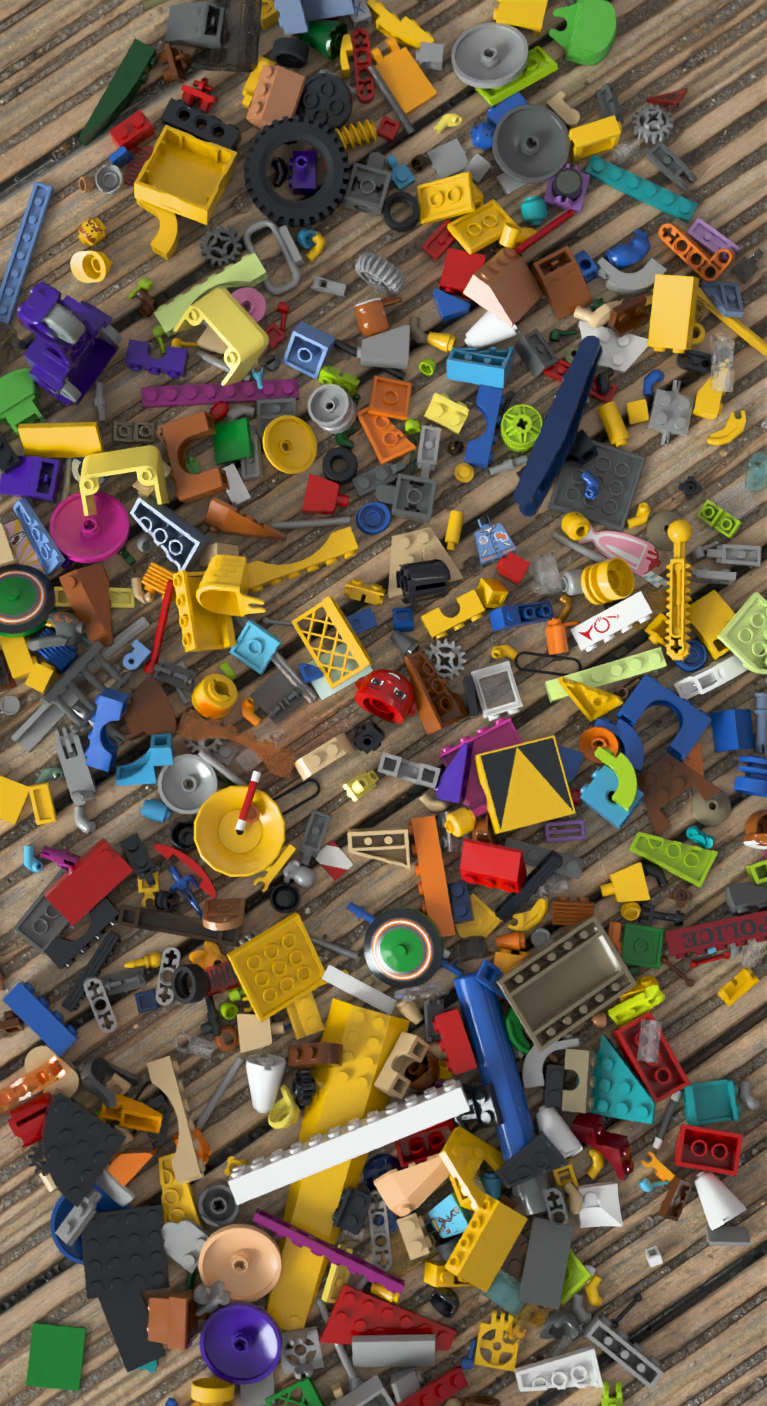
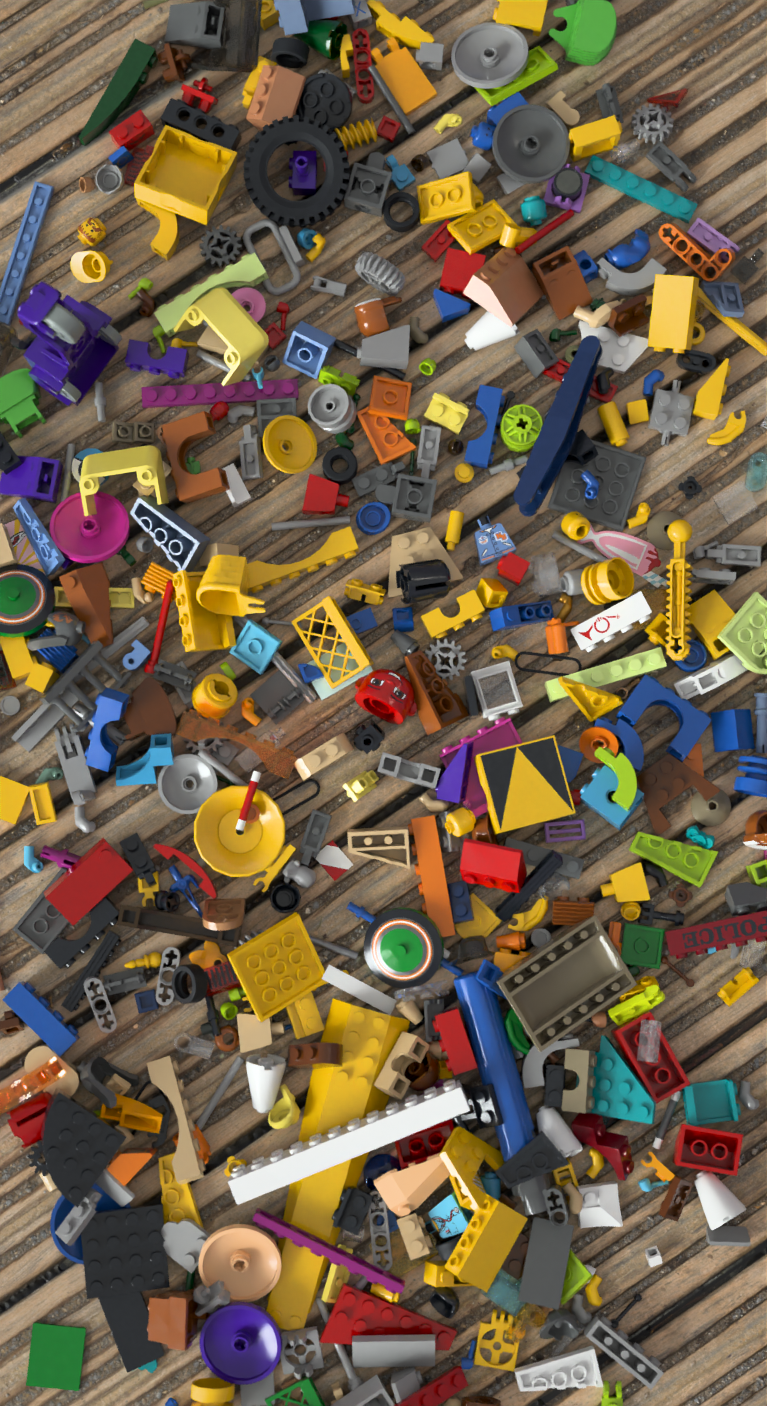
(61, 439): yellow tile -> none
(156, 810): dark azure brick -> none
(183, 835): black hair -> none
(208, 1206): dark grey brick -> none
(227, 520): dark orange wedge -> none
(232, 441): green tile -> none
(281, 169): black arm -> none
(303, 1087): black gear -> none
(442, 341): yellow cone -> none
(480, 367): dark azure wedge -> none
(719, 519): lime slope -> none
(722, 359): clear arch -> none
(725, 955): red hinge -> none

